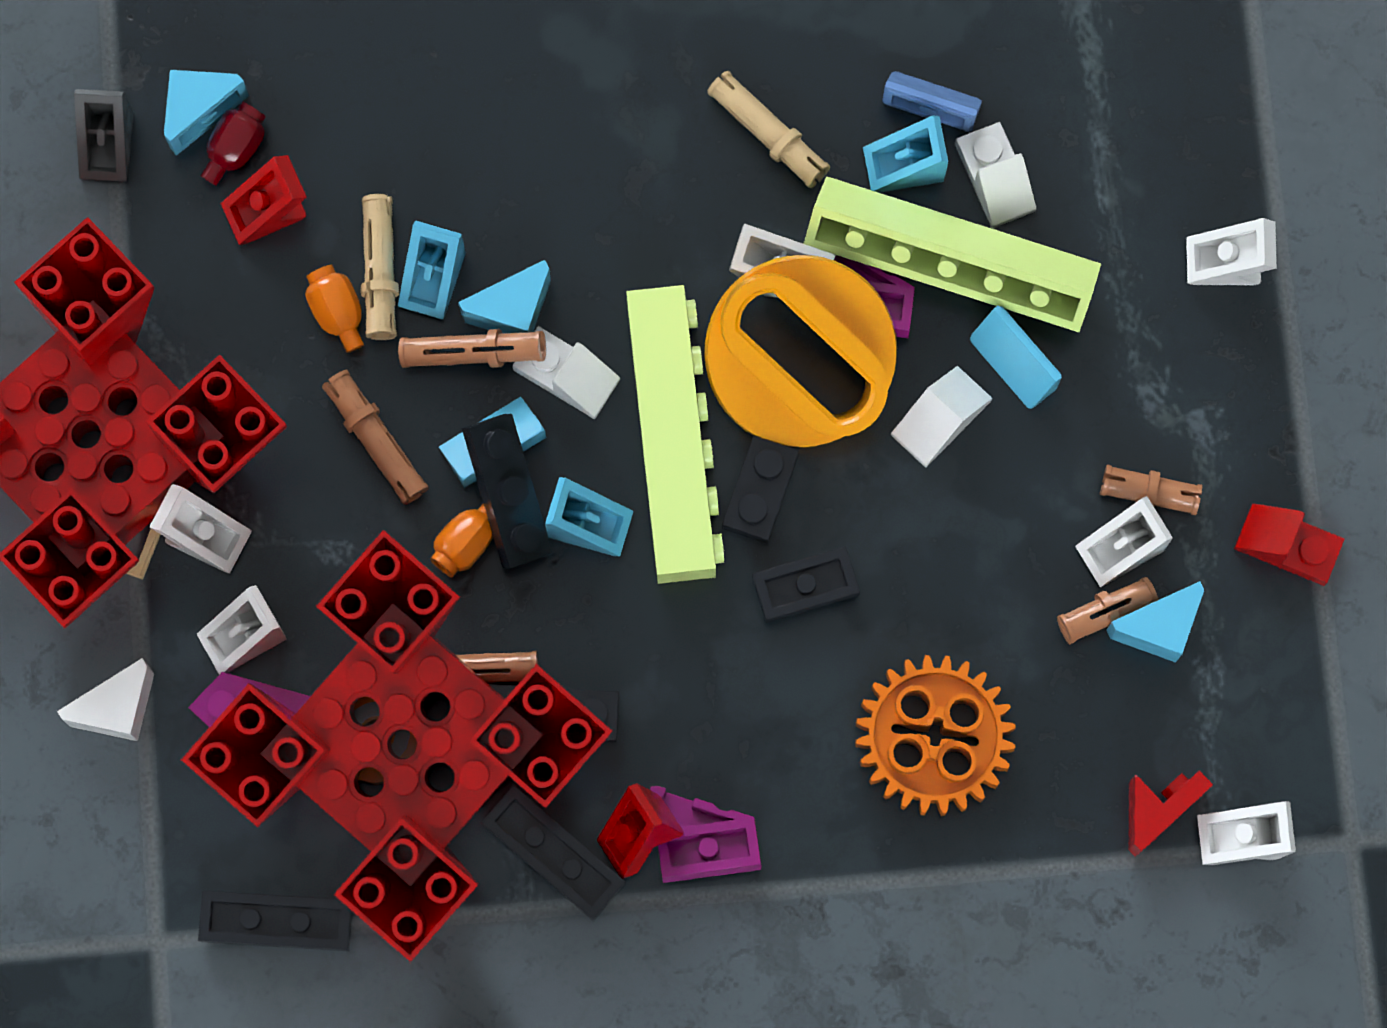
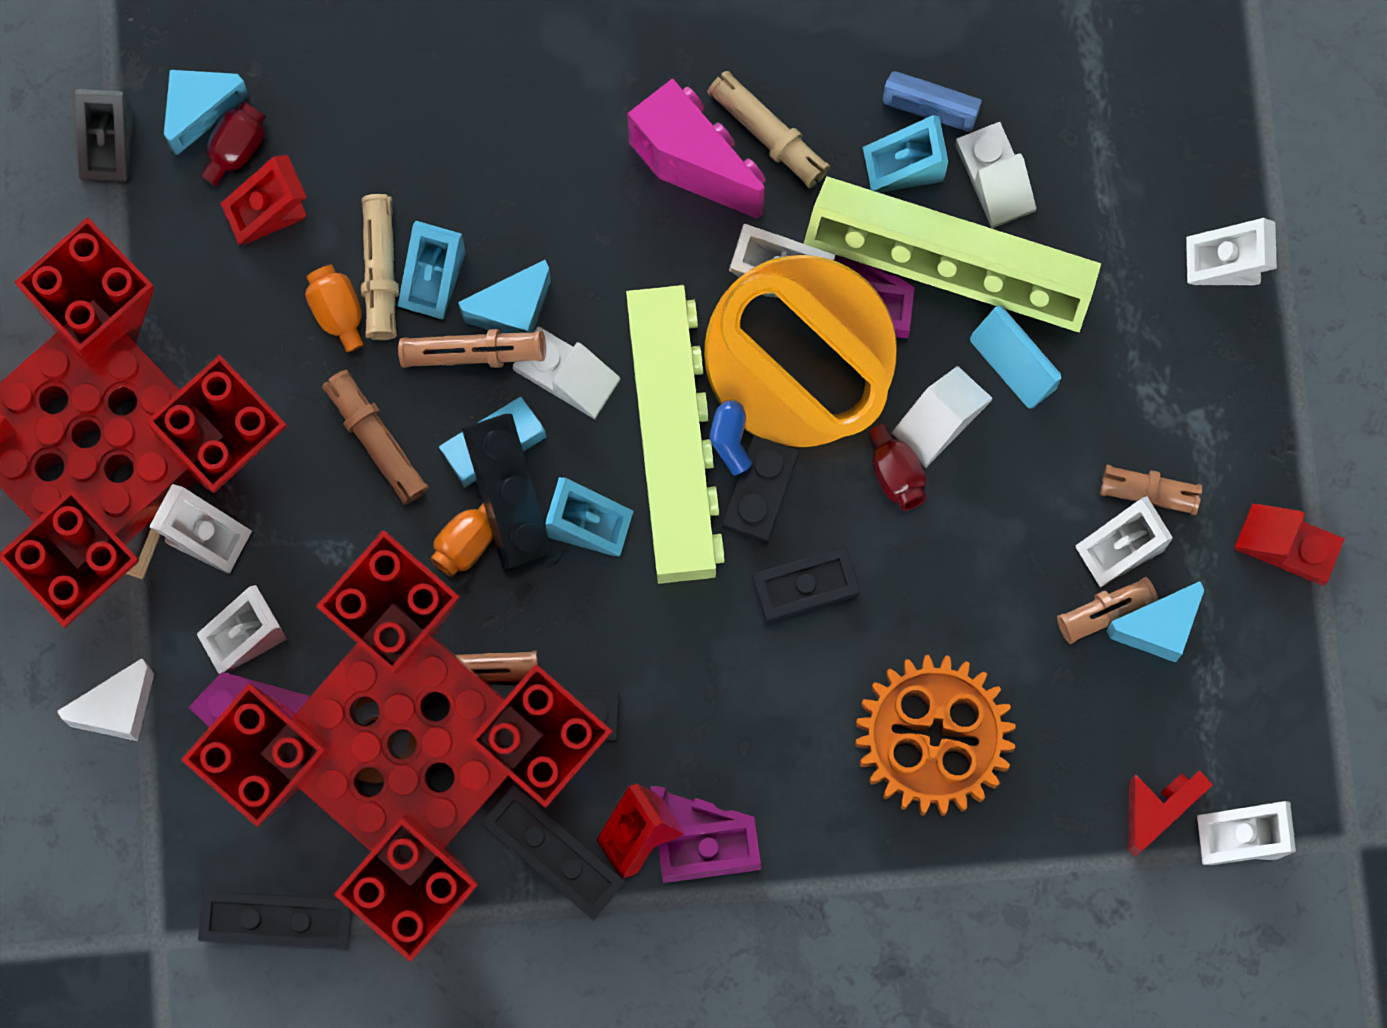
(692, 152): none -> dark pink slope
(727, 435): none -> blue arm
(897, 470): none -> dark red plant

